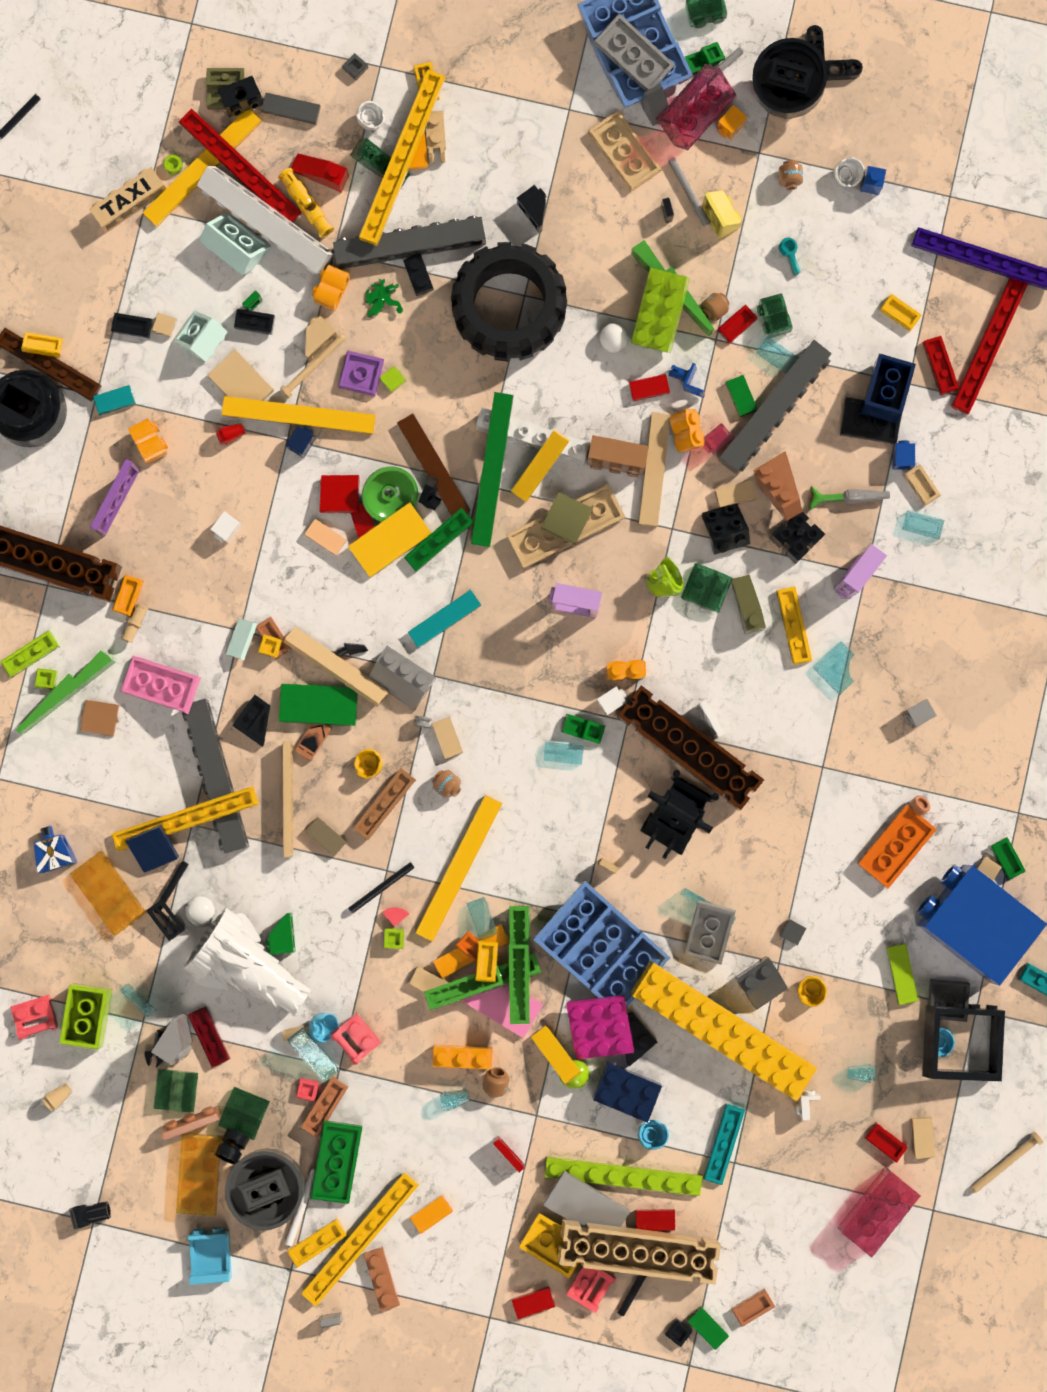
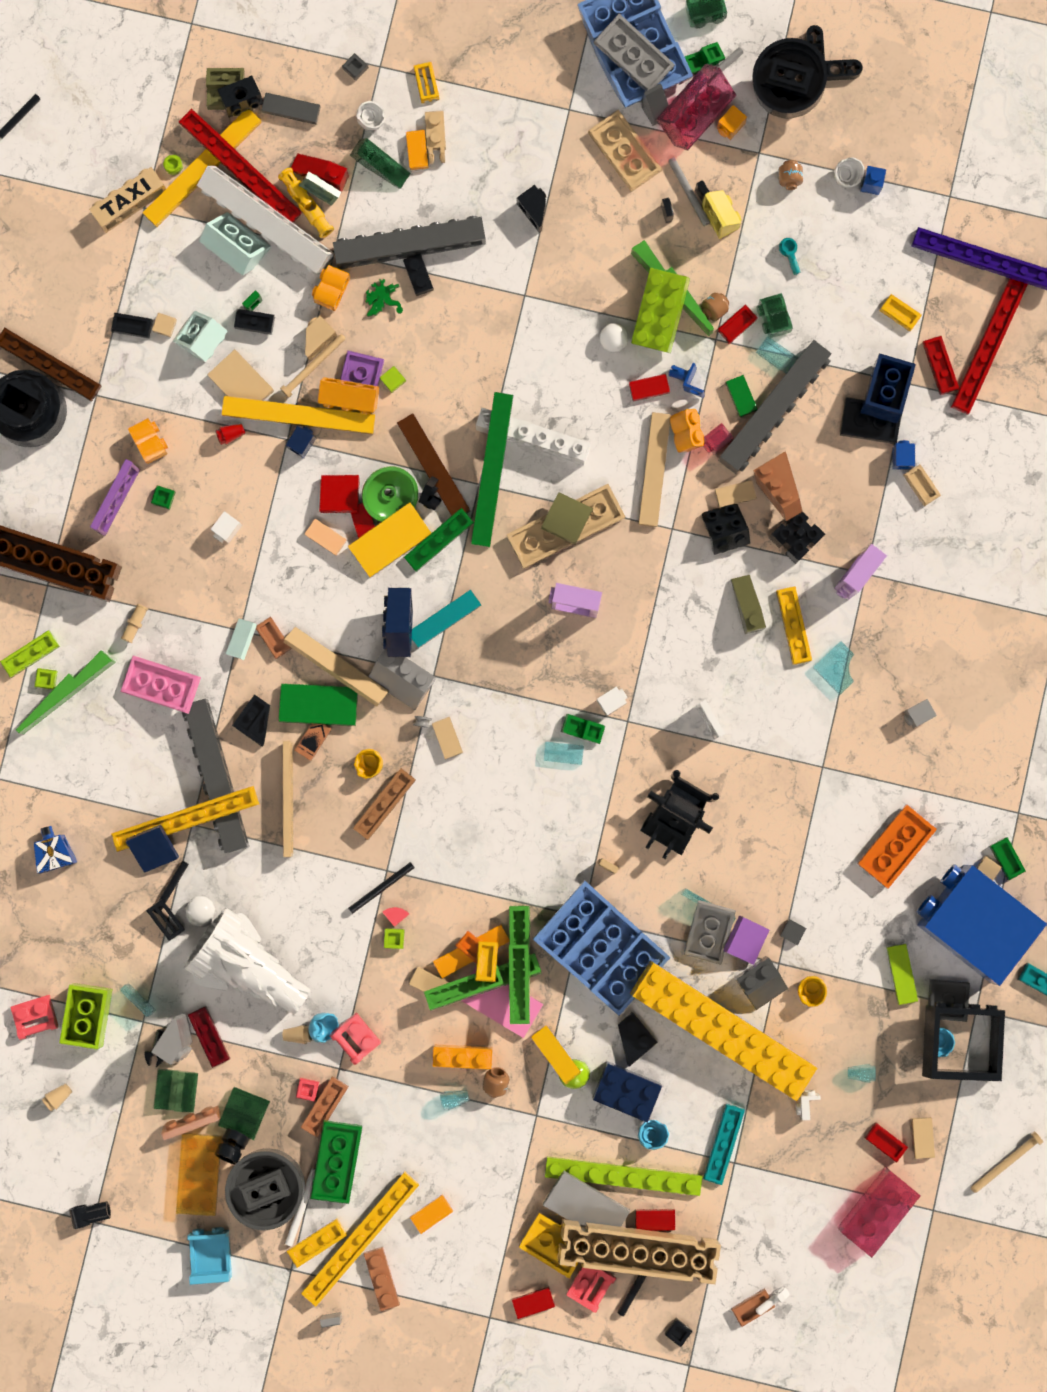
(42, 344): yellow tile -> none
(99, 717): medium nougat piece -> none
(108, 893): clear yellow plate -> none
(114, 400): teal tile -> none
(128, 595): light orange tile -> none
(163, 497): none -> green tile
(270, 646): yellow tile -> none
(282, 936): green slope -> none
(313, 1054): clear light blue tile -> none
(319, 188): none -> sand green plate
(325, 836): dark tan tile -> none
(348, 395): none -> light orange brick
(351, 649): black bar -> none
(398, 622): none -> dark blue brick
(402, 158): yellow plate -> none
(447, 783): medium nougat head -> none
(459, 868): yellow tile -> none
(482, 918): clear light blue tile -> none
(508, 1154): red tile -> none
(509, 260): black tyre -> none
(540, 465): yellow tile -> none
(600, 1027): dark pink plate -> none
(617, 456): medium nougat brick -> none
(632, 670): light orange brick -> none
(665, 580): lime helmet -> none
(690, 748): reddish brown brick -> none
(701, 189): none -> black tile
(706, 587): clear green slope -> none
(708, 1327): green tile -> none
(746, 940): none -> medium lavender tile
(778, 1296): none -> white bar
(850, 497): light grey piece -> none
(920, 805): nougat tile -> none
(923, 524): clear light blue tile -> none

